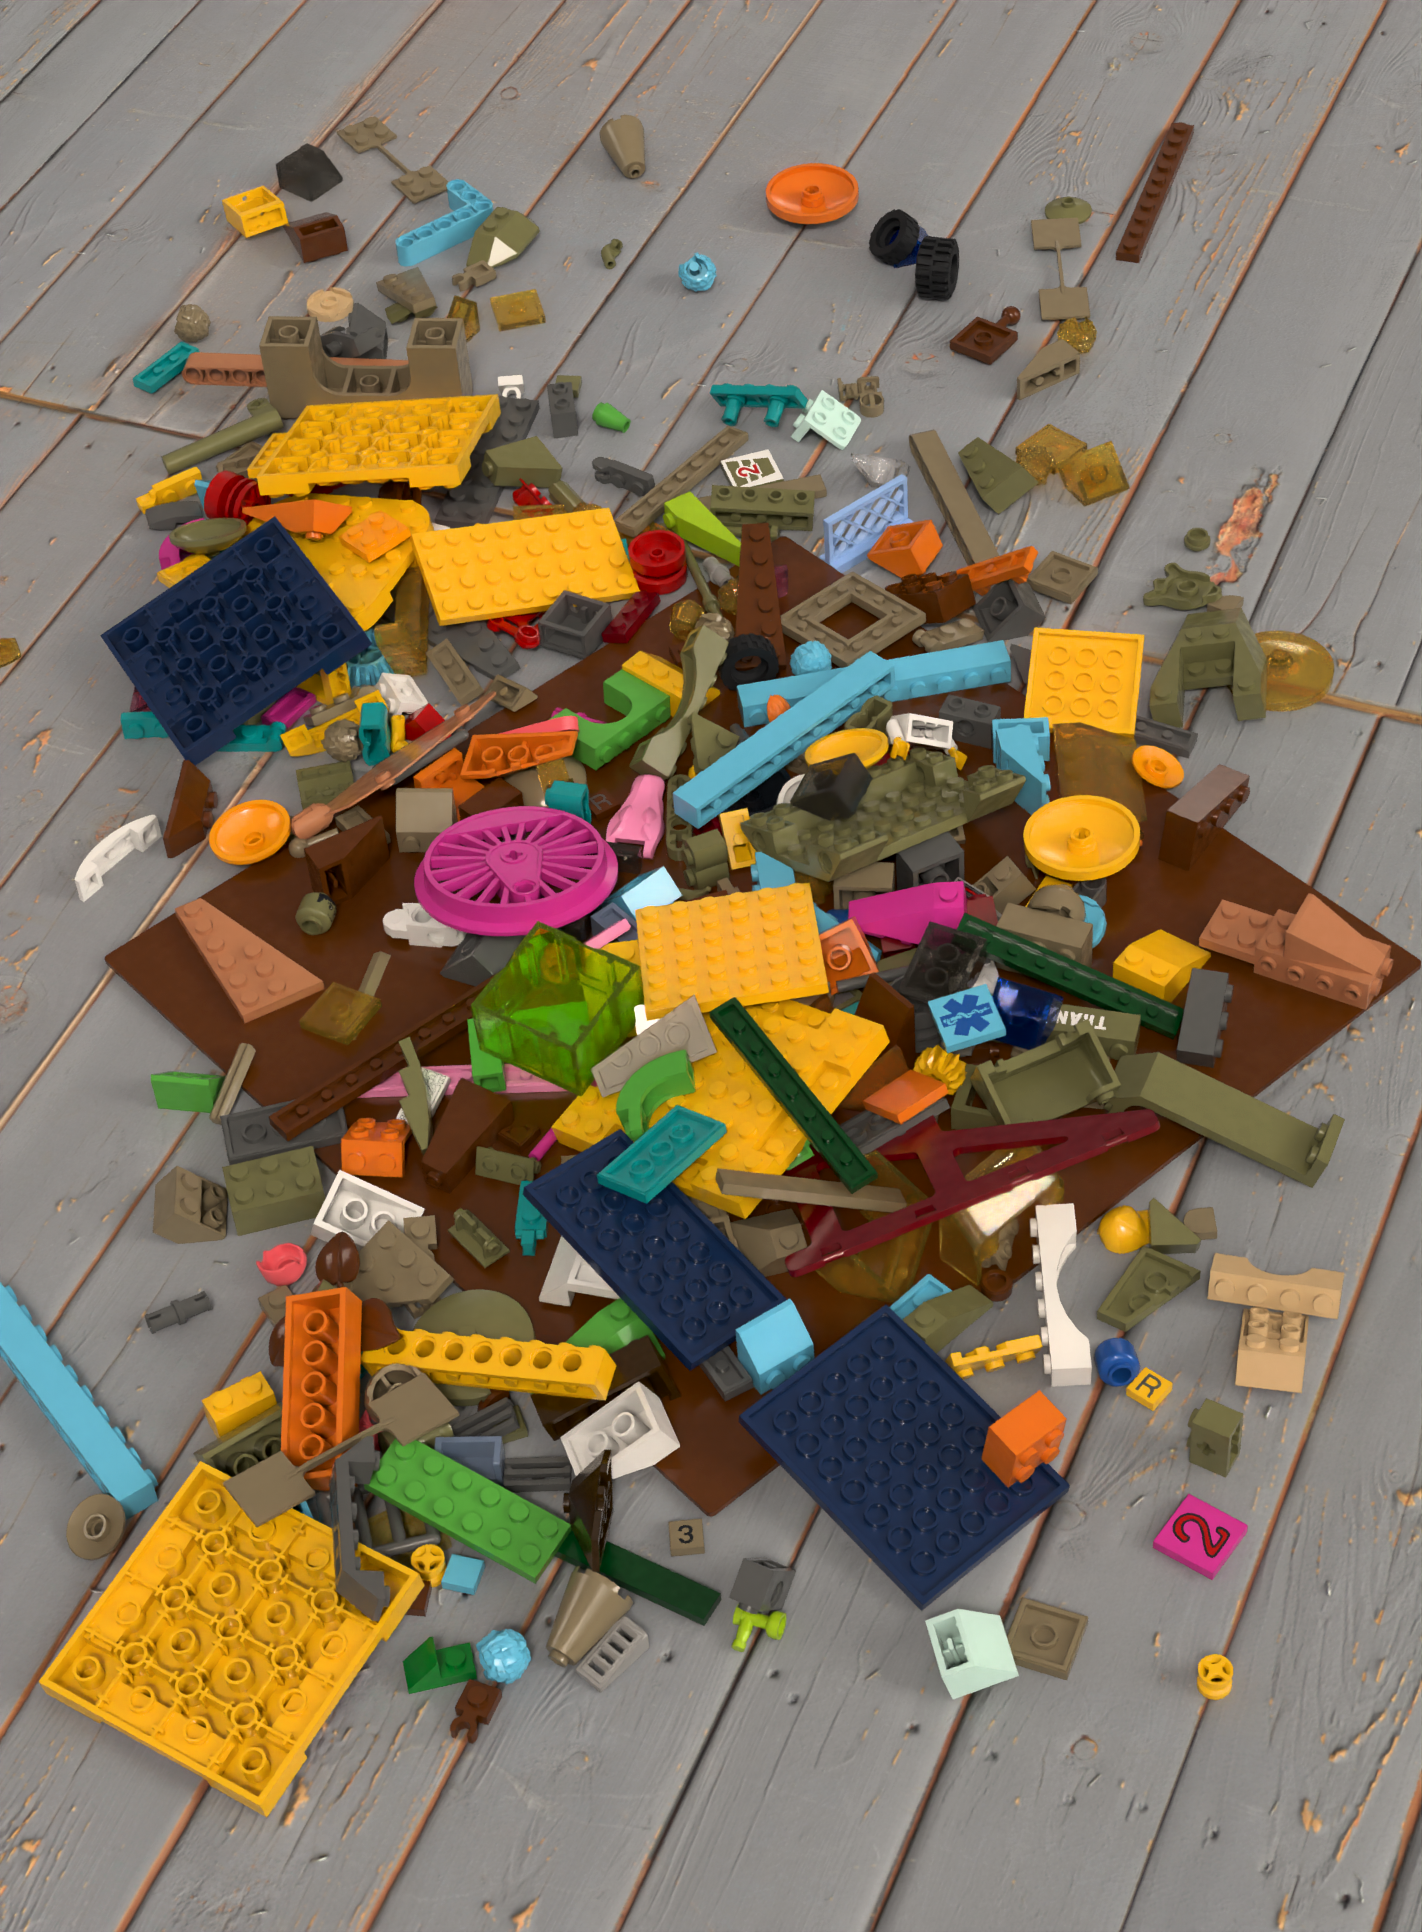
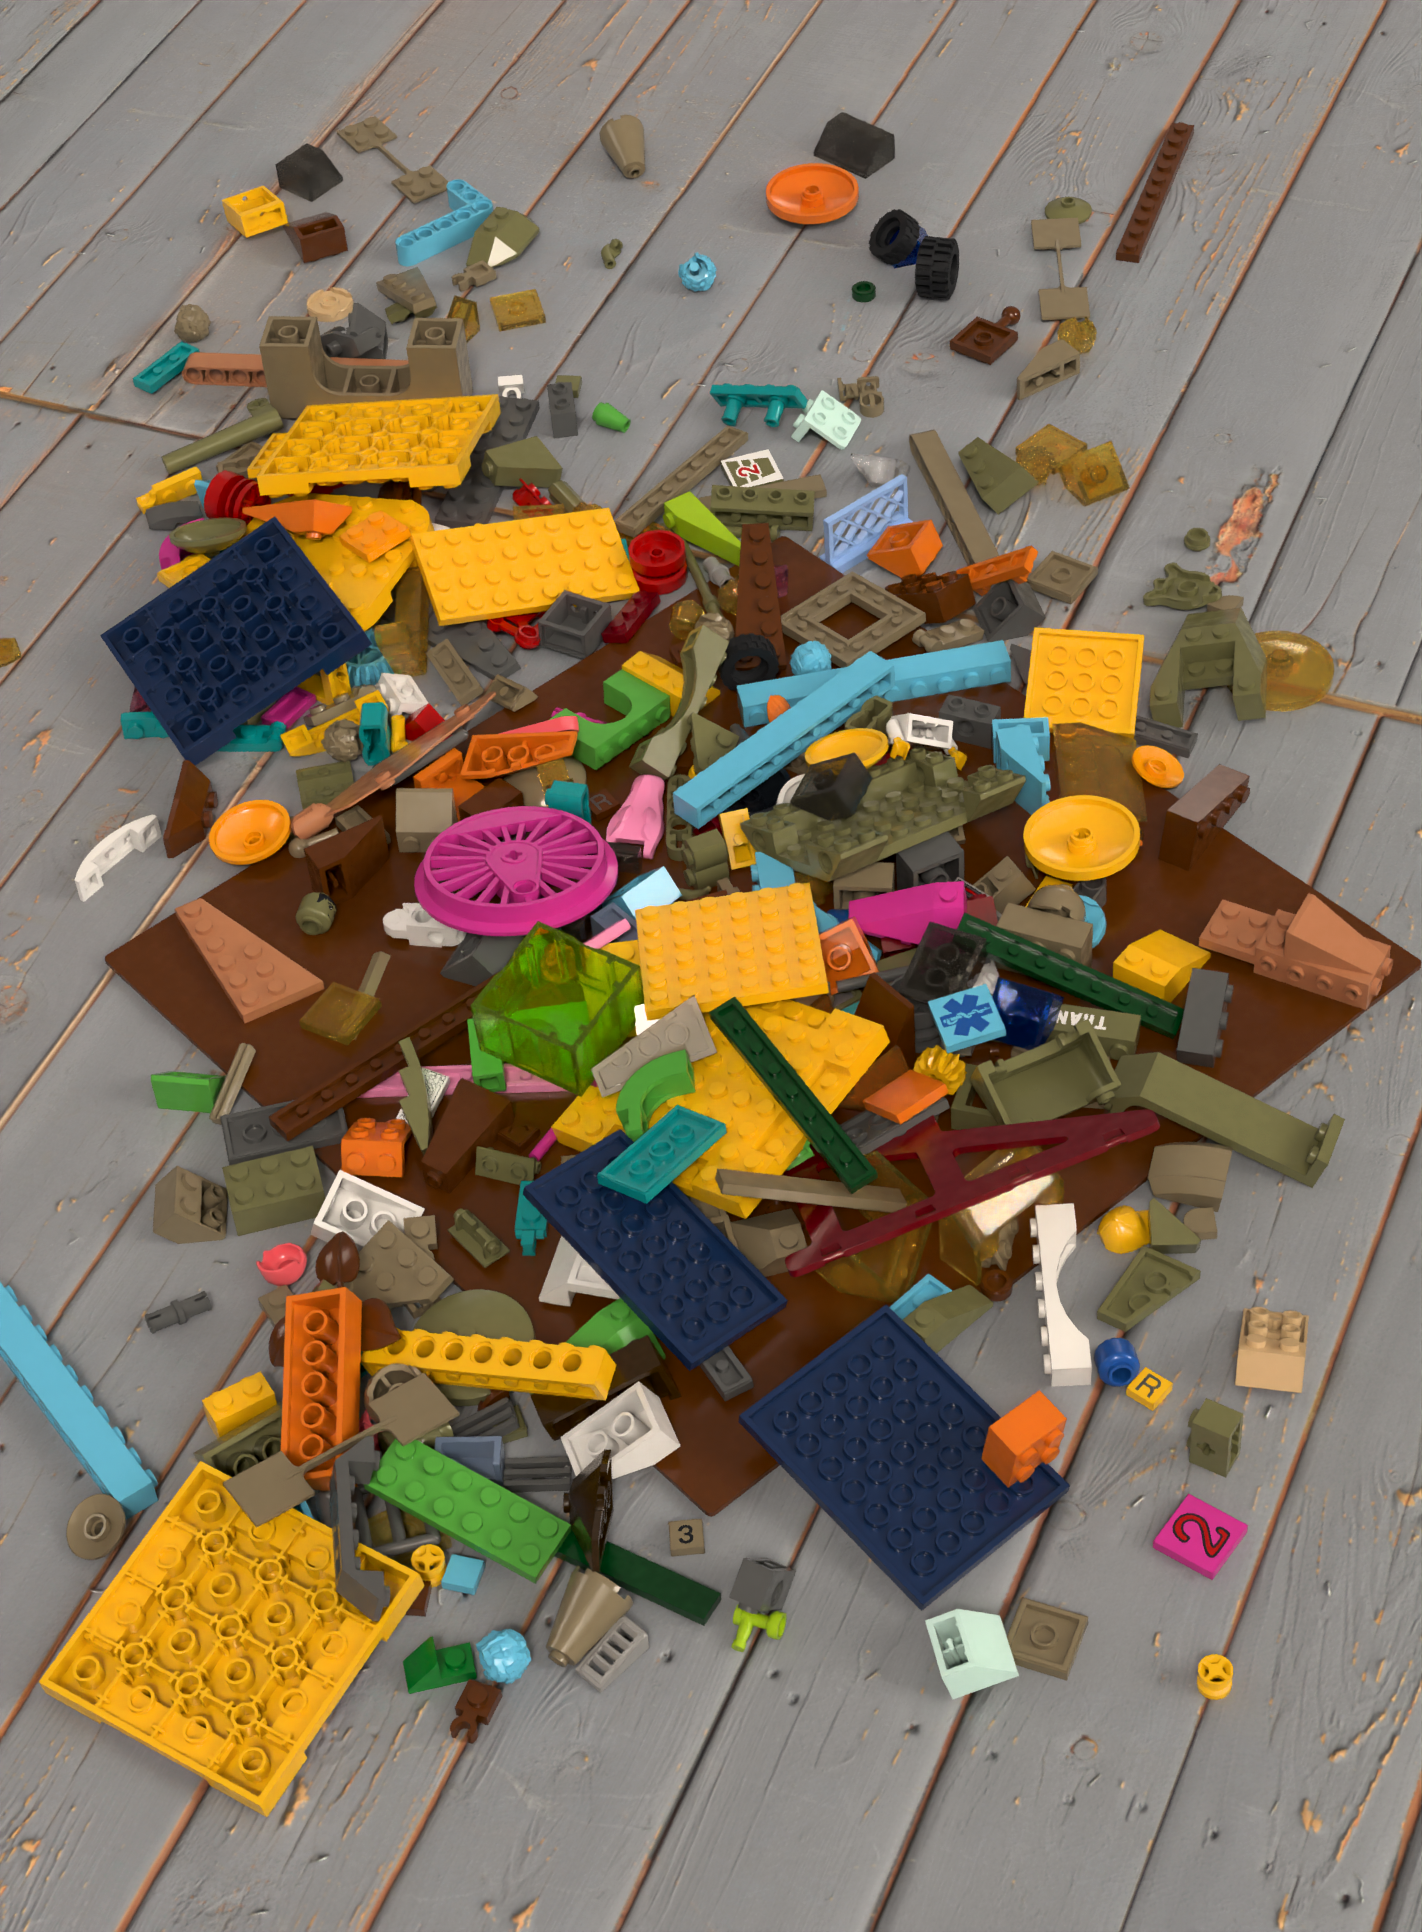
(622, 476): dark grey hinge -> none
(774, 1346): medium azure slope -> none
(855, 145): none -> clear smoke slope
(863, 291): none -> dark green tile
(1019, 1349): yellow wing -> none
(1190, 1173): none -> dark tan slope
(1309, 1293): tan arch -> none

